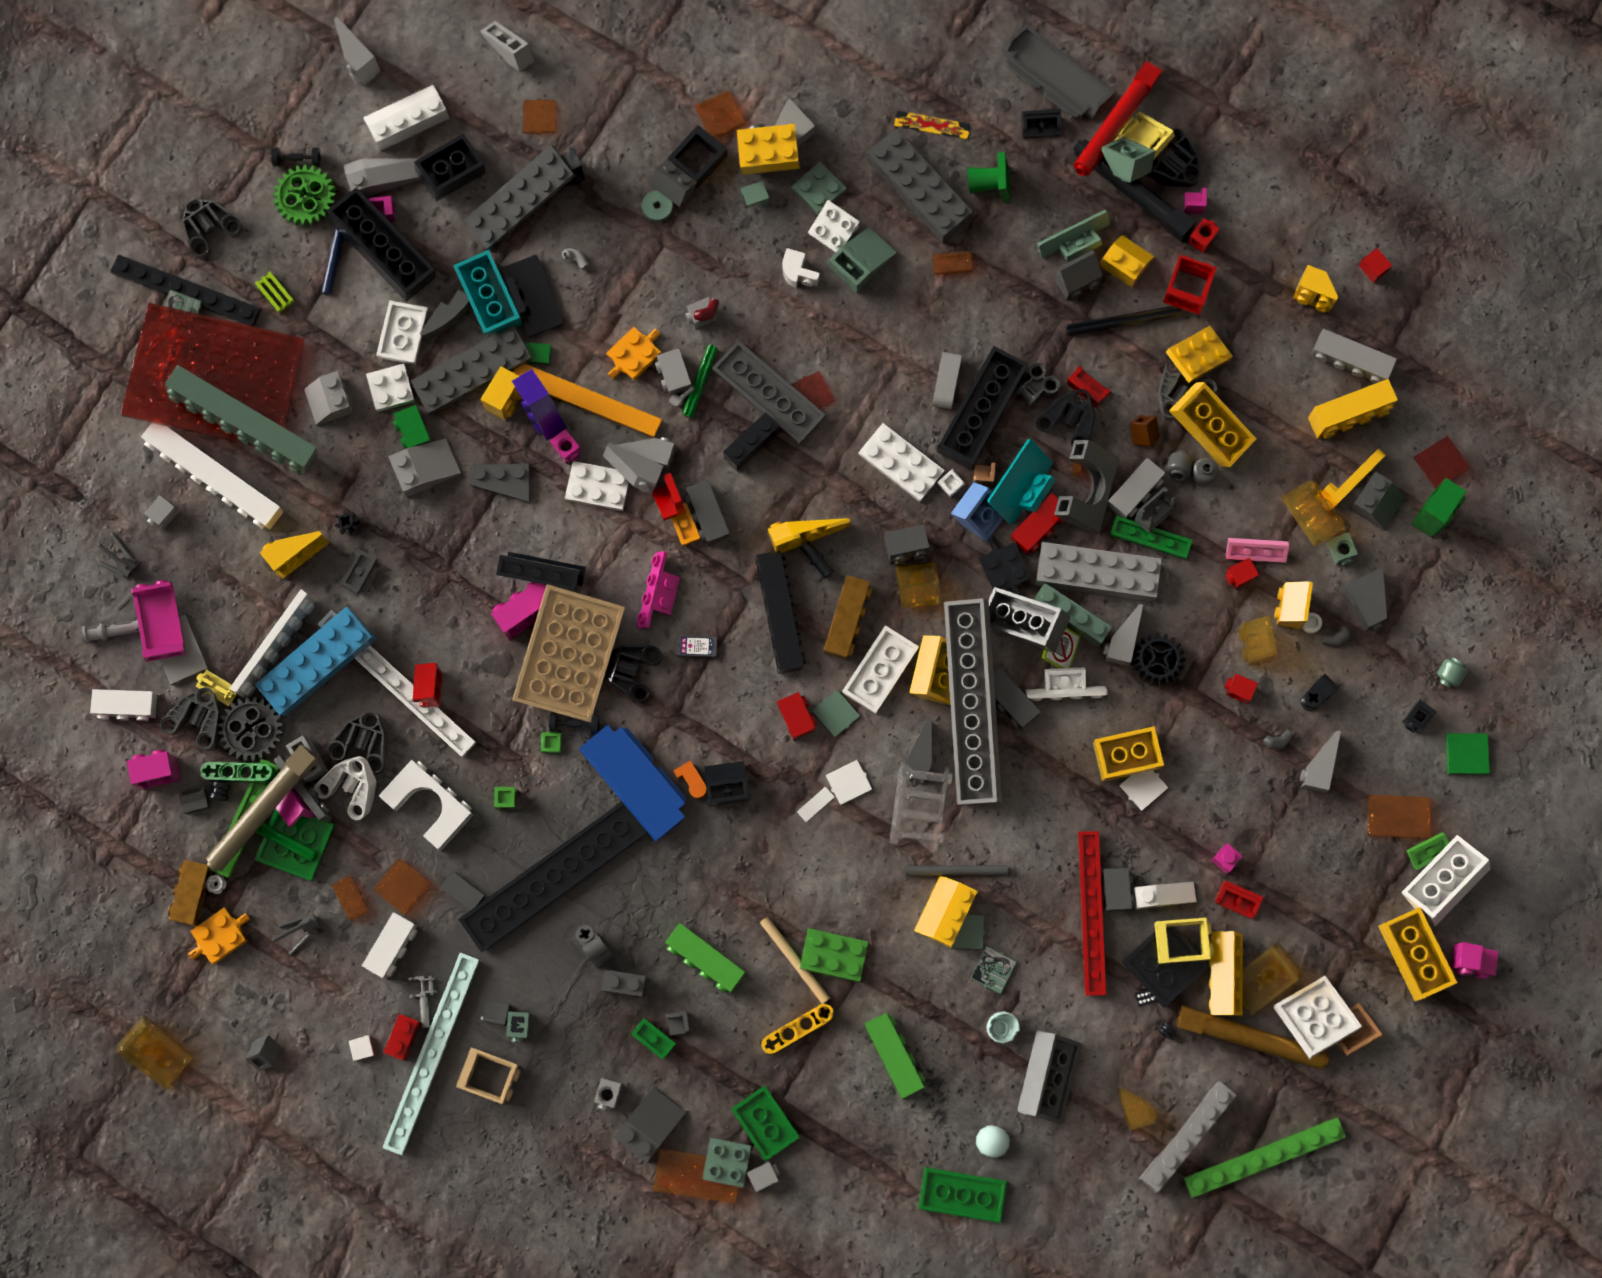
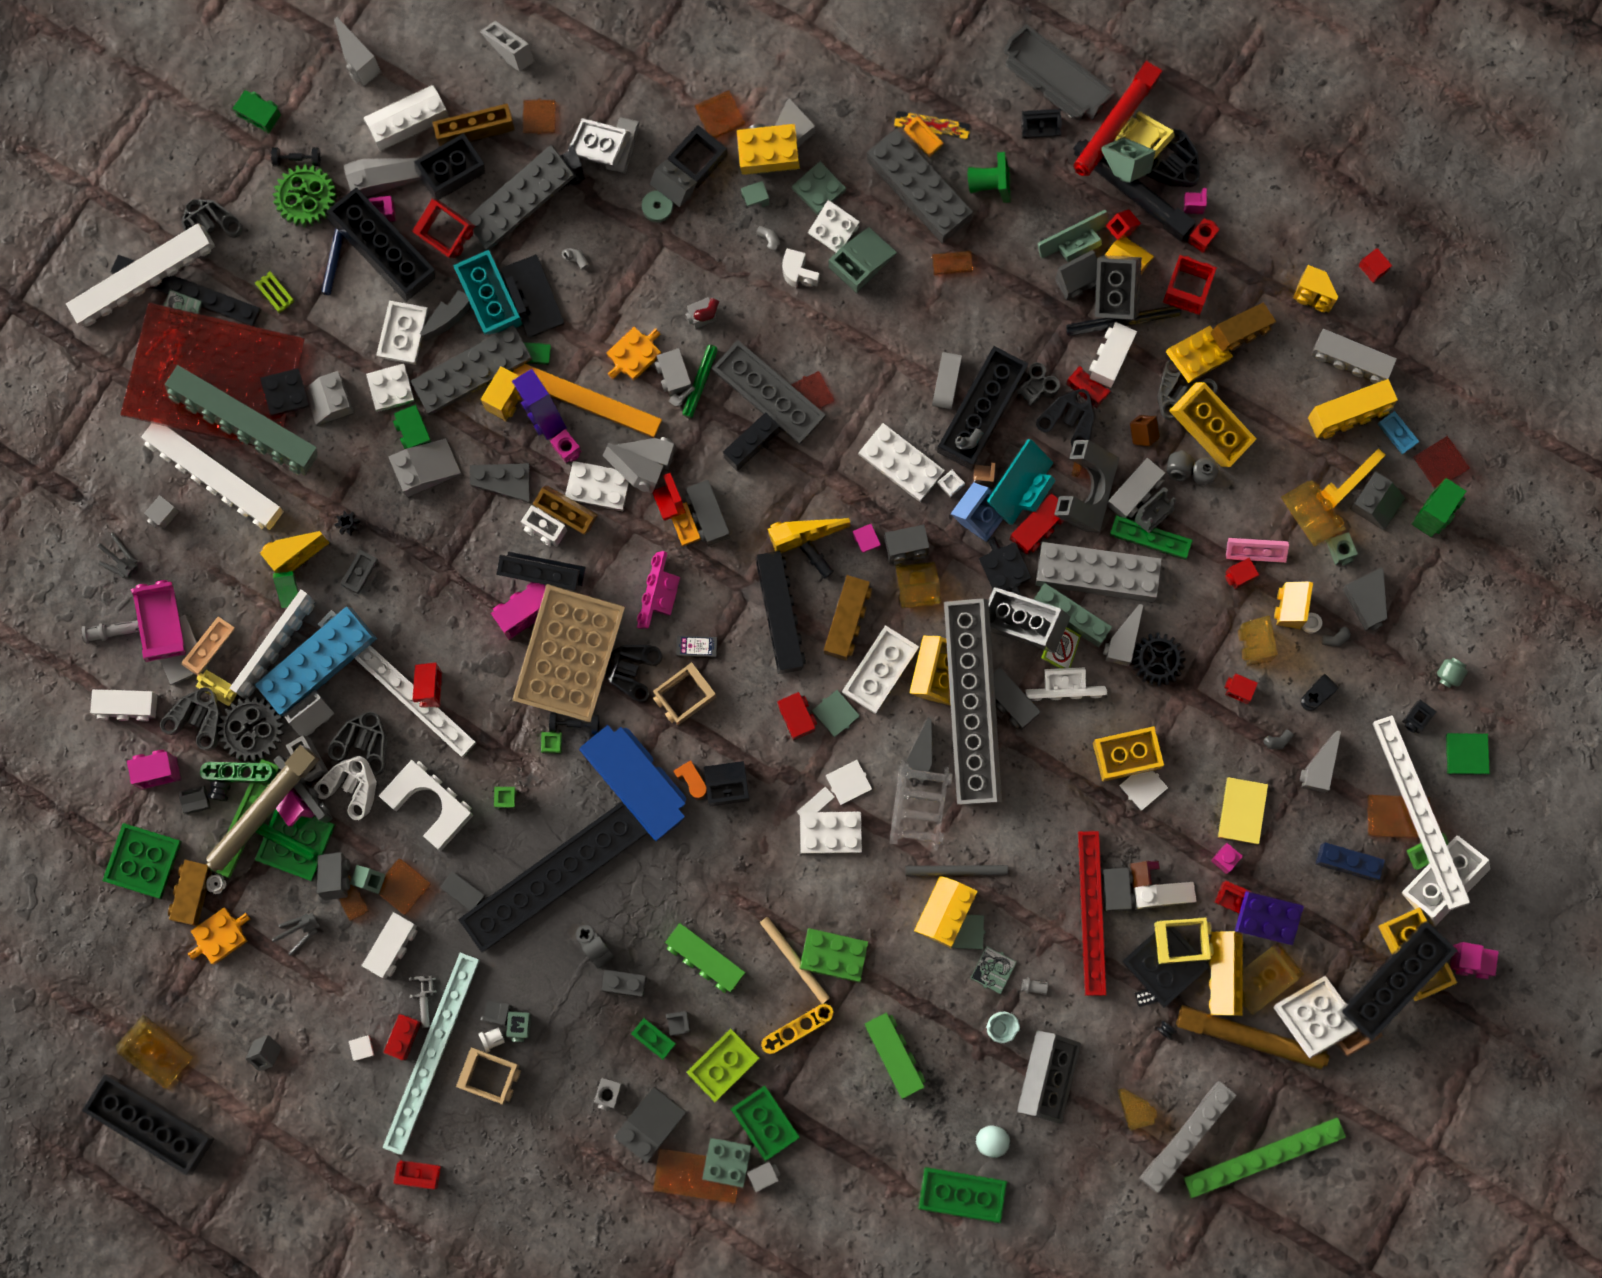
(140, 275): none -> white brick
(142, 861): none -> green plate
(148, 1124): none -> black brick
(208, 646): none -> light nougat plate
(257, 111): none -> green brick
(284, 392): none -> black plate
(285, 587): none -> green tile
(309, 714): none -> light grey brick
(333, 876): none -> dark grey brick
(367, 879): none -> sand green brick
(417, 1174): none -> red hinge
(427, 220): none -> red window
(475, 124): none -> pearl gold brick
(491, 1039): none -> white bush
(540, 523): none -> white brick
(565, 509): none -> pearl gold brick
(600, 142): none -> tile
(633, 127): none -> light grey beam
(699, 680): none -> tan window
(722, 1065): none -> lime plate
(770, 235): none -> light grey arm
(830, 832): none -> white plate
(866, 538): none -> dark pink panel
(923, 136): none -> light orange tile
(969, 442): none -> dark grey arm
(1034, 986): none -> light grey pin
(1112, 354): none -> white brick
(1118, 287): none -> dark grey brick
(1123, 224): none -> red brick
(1141, 872): none -> reddish brown panel
(1242, 811): none -> light yellow tile
(1243, 327): none -> pearl gold brick
(1269, 918): none -> dark purple plate
(1350, 862): none -> dark blue brick
(1397, 981): none -> black brick
(1398, 432): none -> dark azure plate
(1421, 813): none -> white plate

